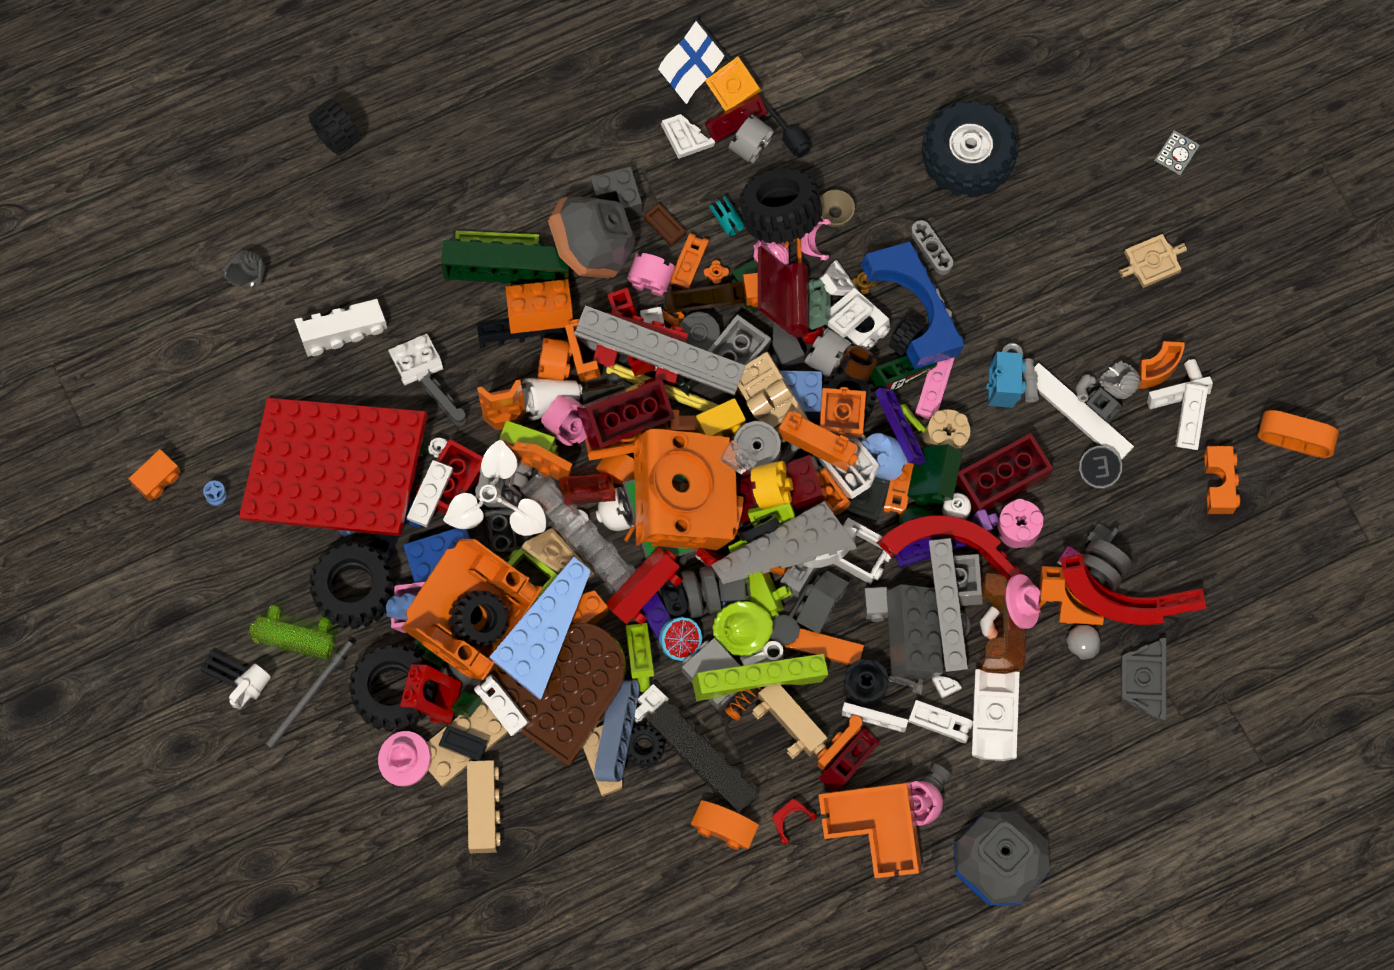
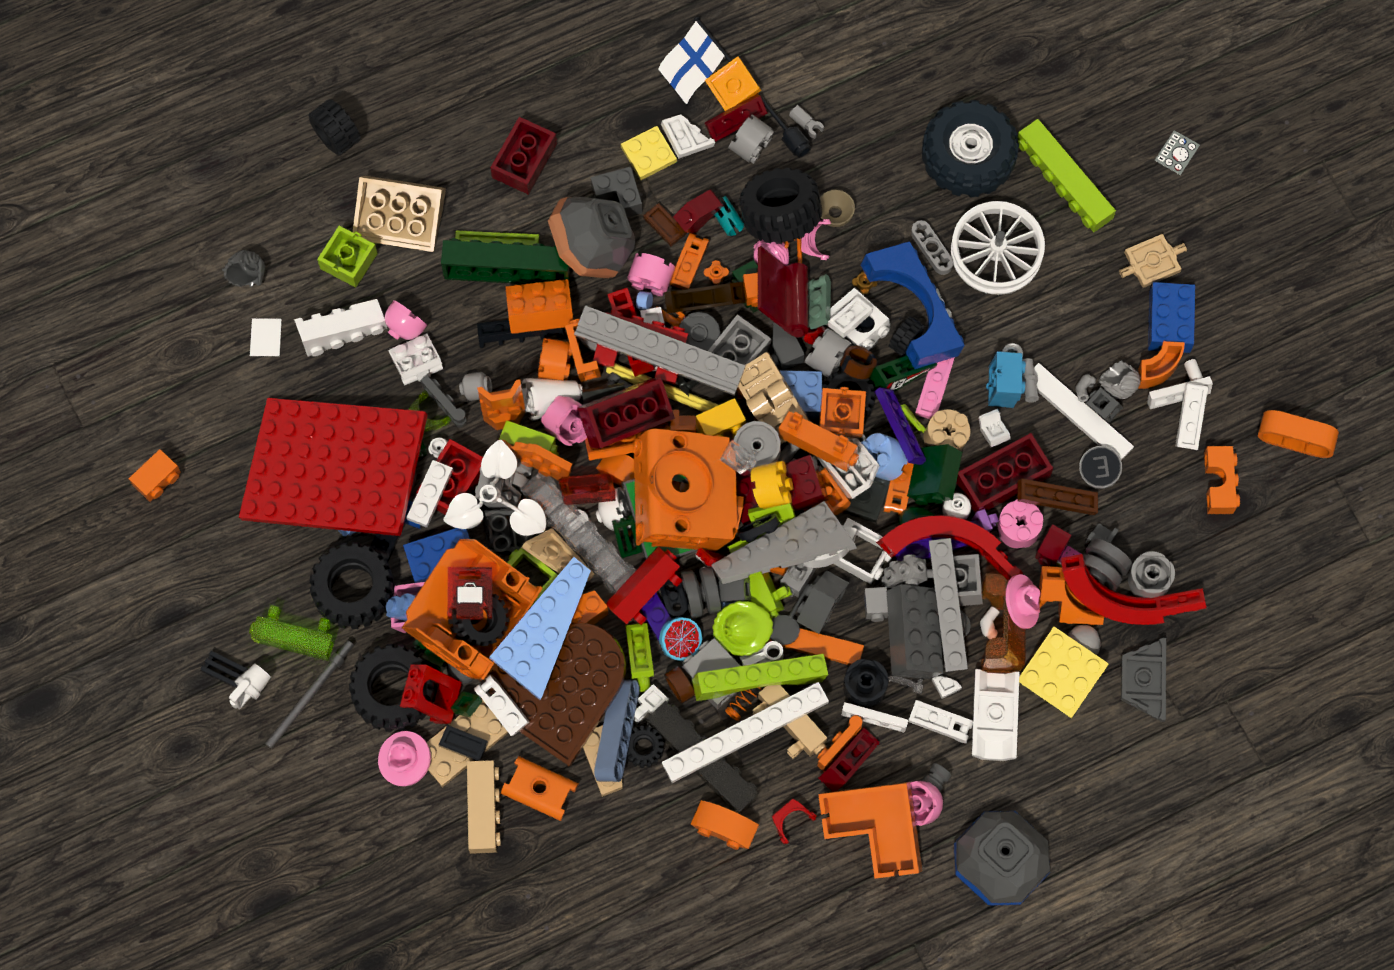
(214, 488): medium blue wheel -> none
(265, 337): none -> white sticker
(347, 256): none -> lime brick
(398, 212): none -> tan slope
(403, 322): none -> bright pink cylinder
(430, 424): none -> clear neon green helmet
(469, 595): none -> clear red container
(470, 383): none -> light grey head
(523, 155): none -> dark red brick
(530, 775): none -> orange piece
(623, 524): none -> dark green tile
(644, 300): none -> light blue piece
(648, 152): none -> light yellow plate
(679, 684): none -> reddish brown piece
(698, 212): none -> dark red slope
(745, 732): none -> white plate
(805, 121): none -> light grey bar
(837, 280): white wing -> none
(907, 572): none -> light grey brick
(993, 428): none -> white bracket
(997, 247): none -> white wheel
(1053, 546): none -> dark red slope
(1057, 497): none -> reddish brown plate
(1062, 672): none -> light yellow plate
(1065, 176): none -> lime brick
(1159, 568): none -> light grey brick
(1171, 315): none -> blue brick

